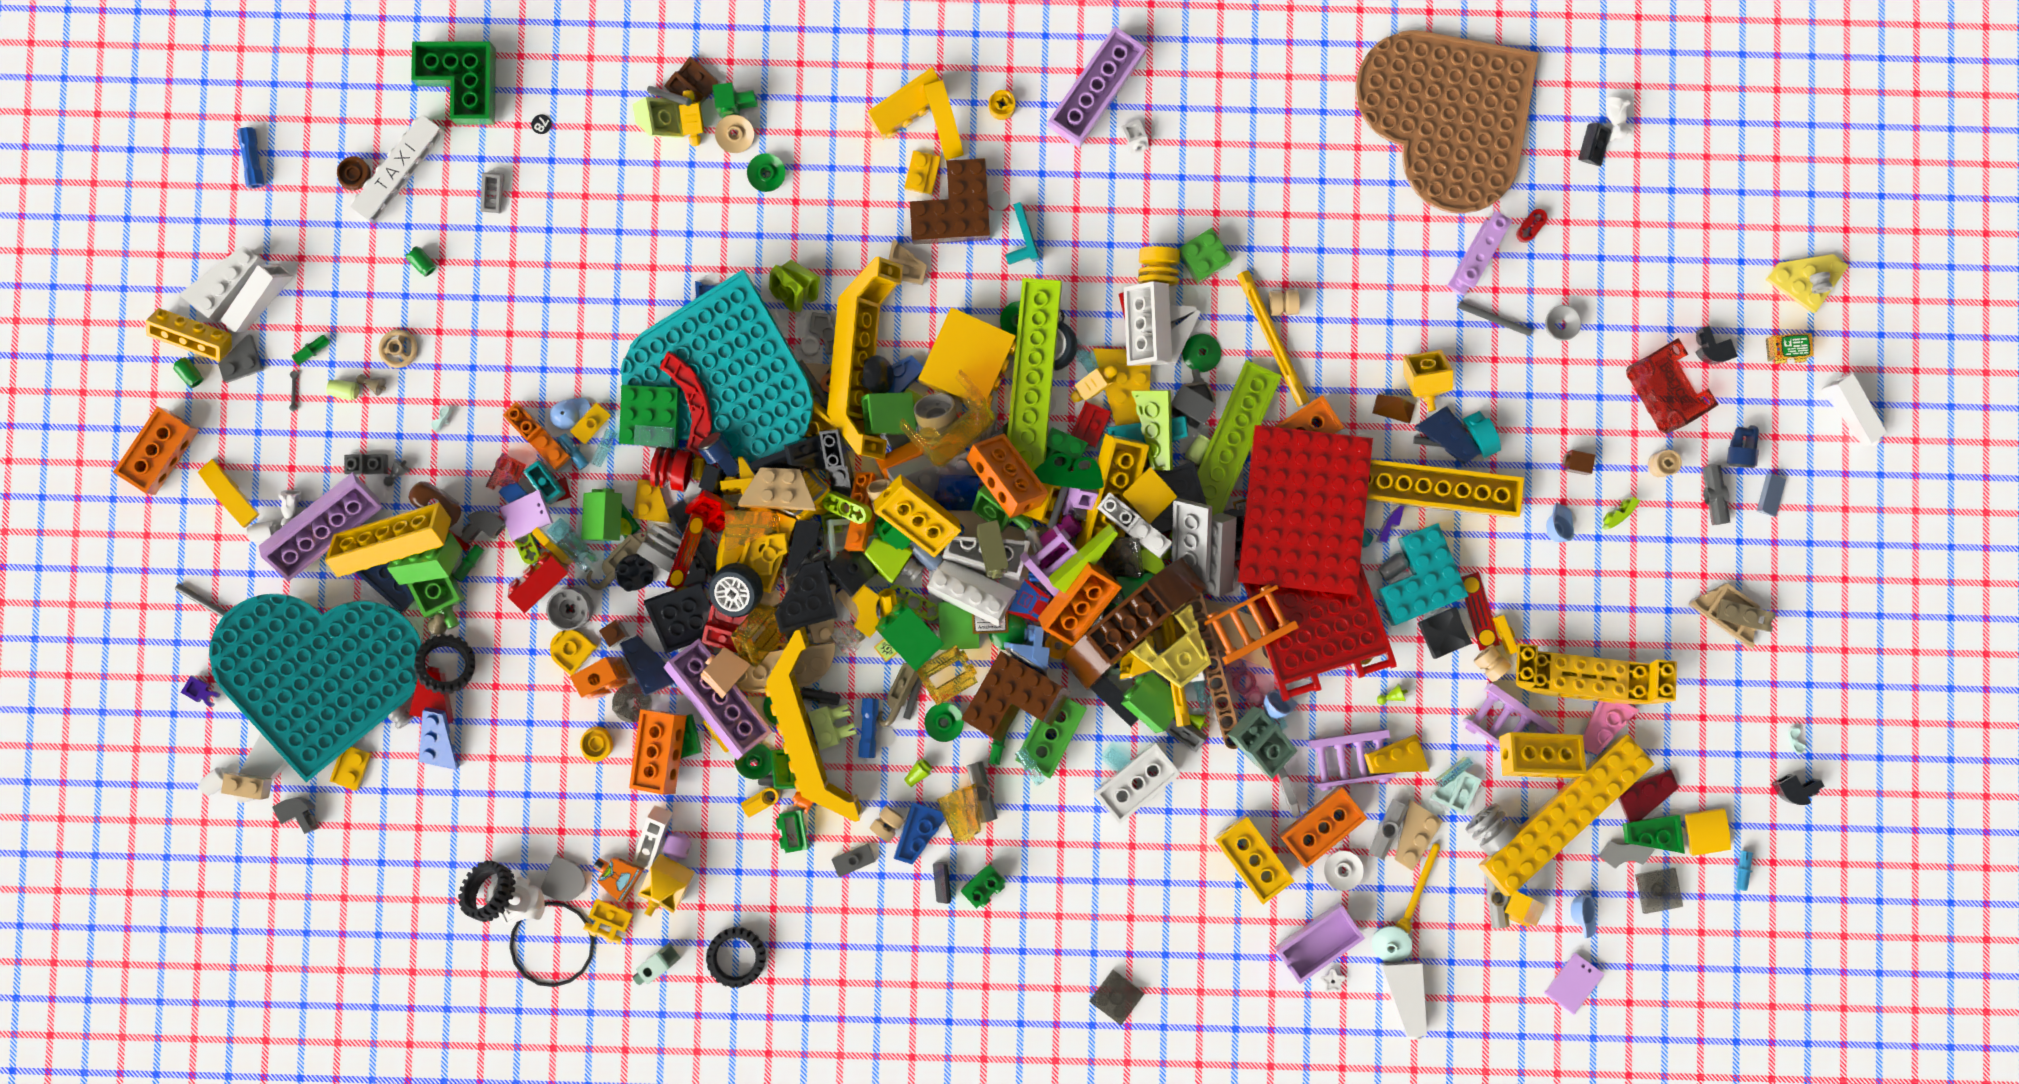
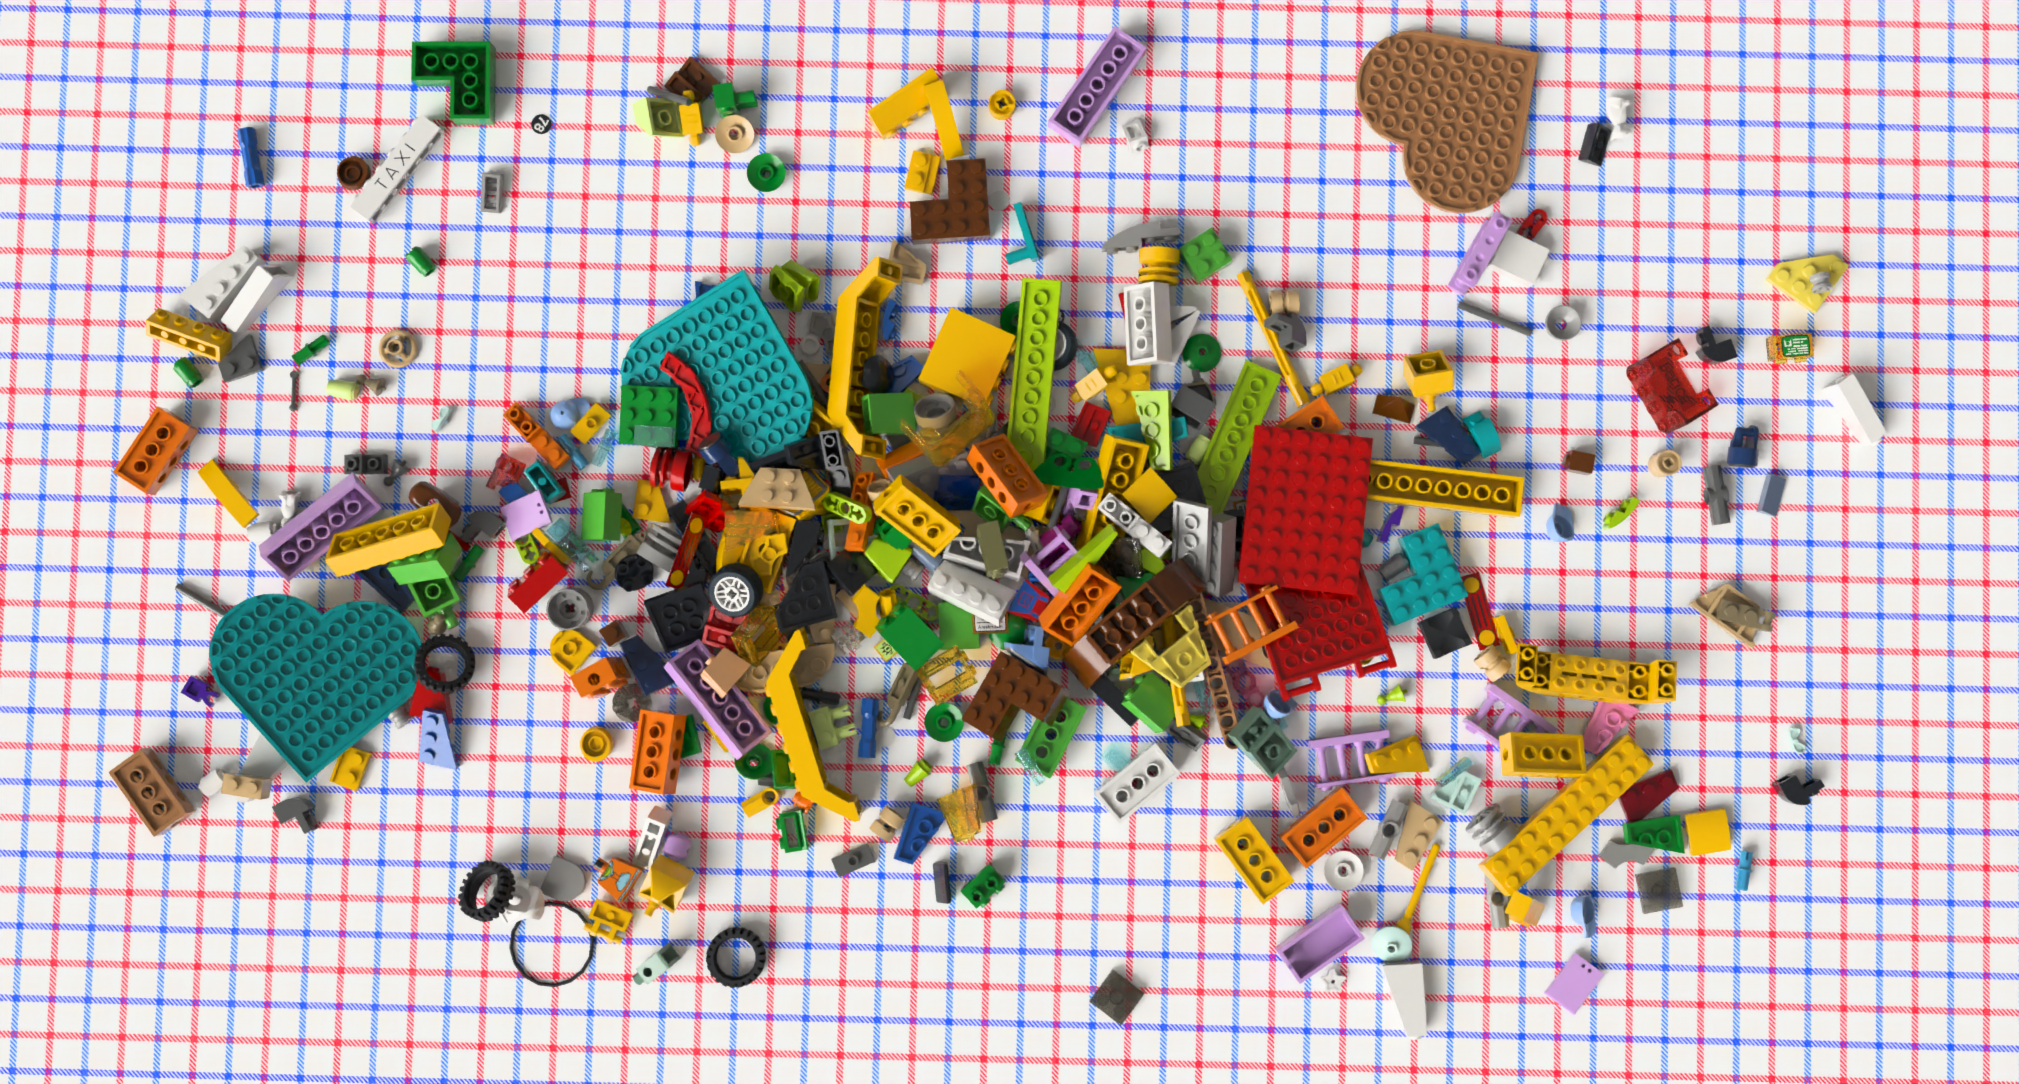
(139, 793): none -> medium nougat brick
(889, 327): none -> blue slope
(1131, 238): none -> light grey slope
(1289, 329): none -> dark grey brick
(1336, 379): none -> yellow piece
(1519, 259): none -> white brick

